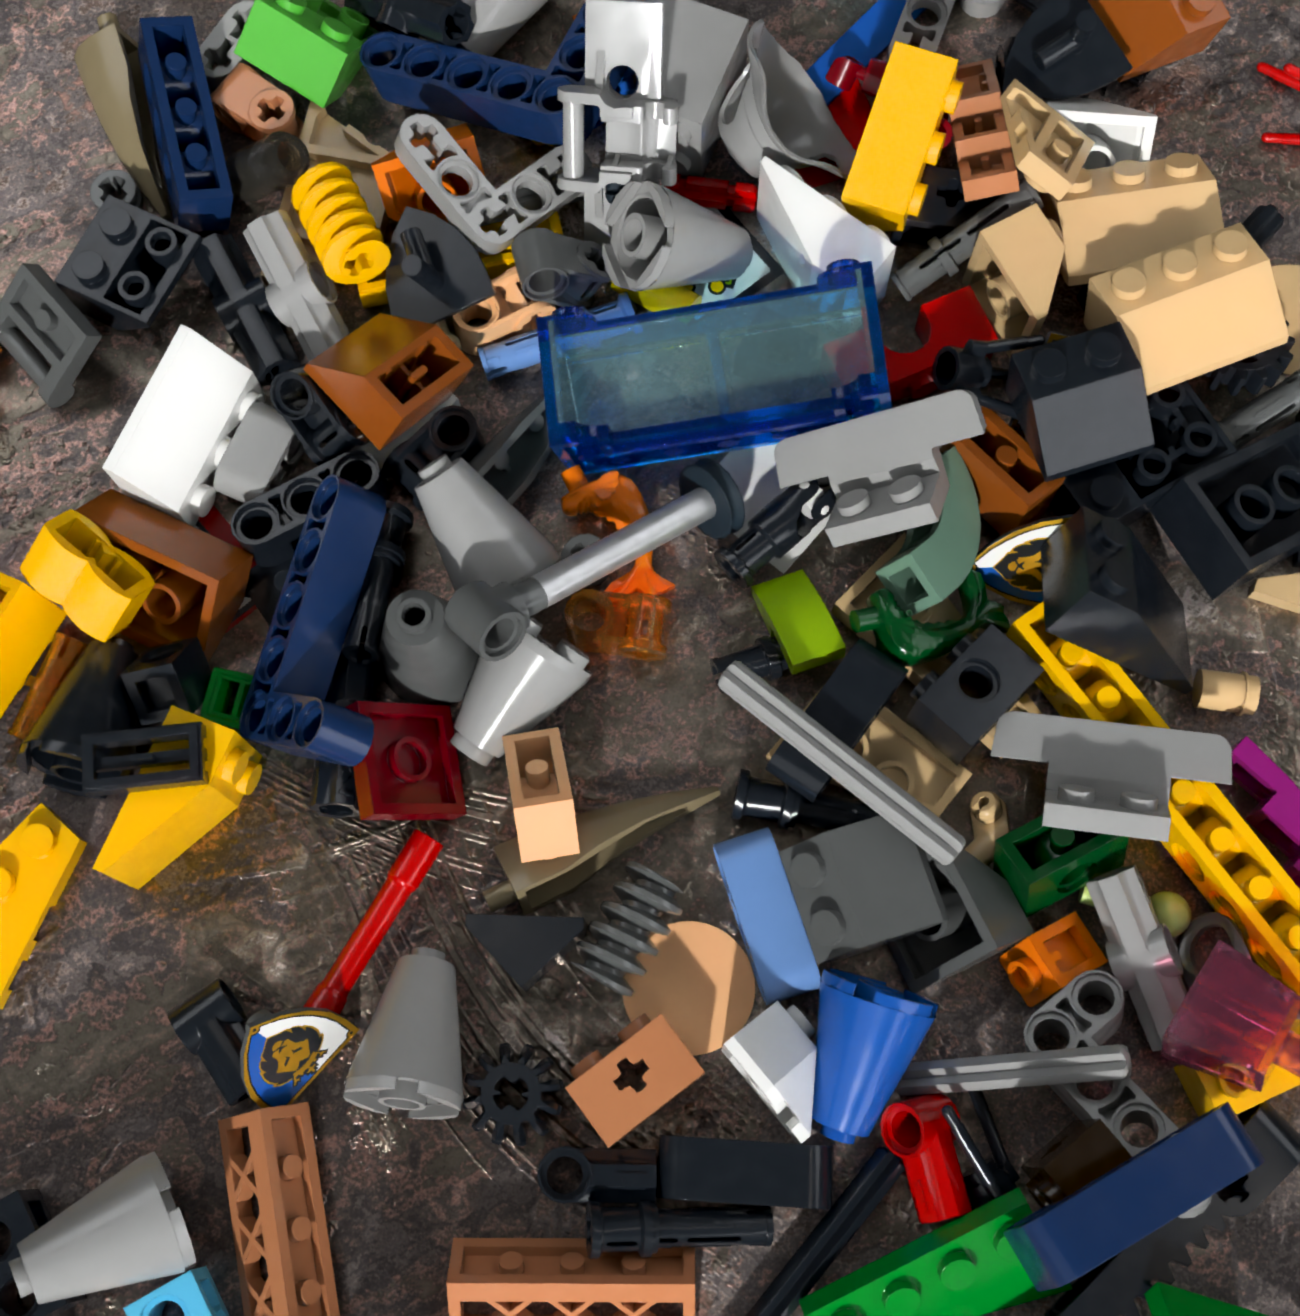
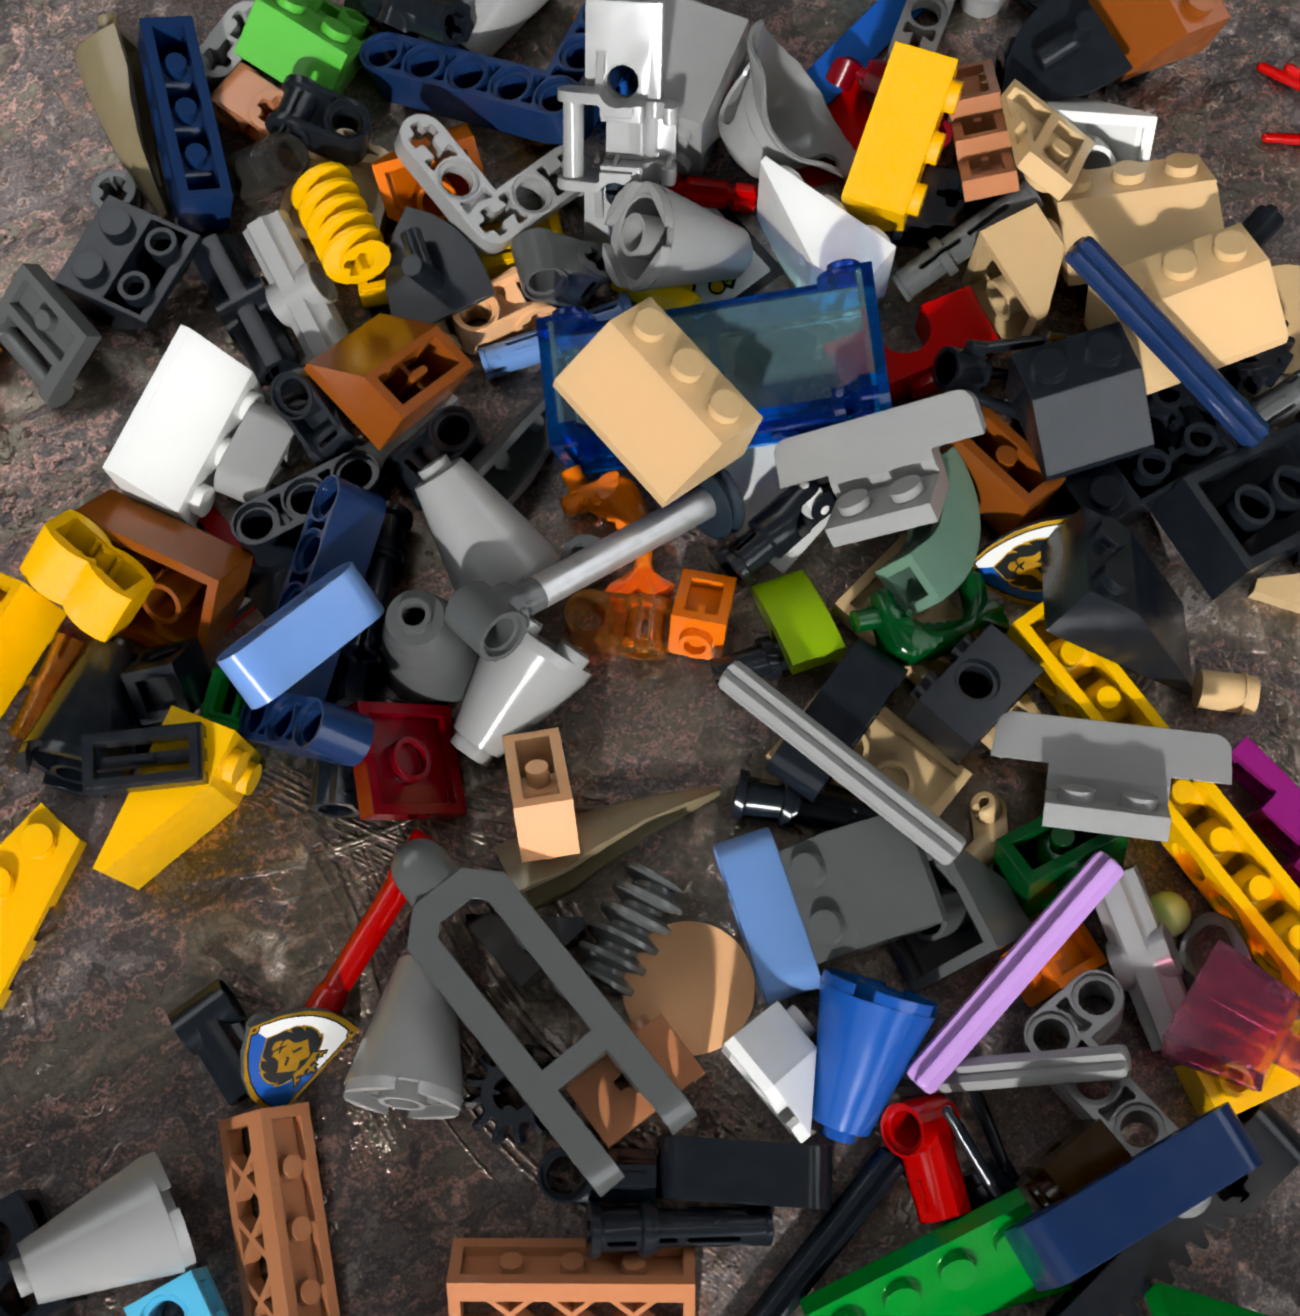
(300, 635): none -> medium blue beam
(318, 116): none -> black piece
(438, 889): none -> dark grey piece
(658, 402): none -> tan slope
(701, 614): none -> orange bracket
(1014, 972): none -> lavender axle
(1166, 341): none -> dark blue axle

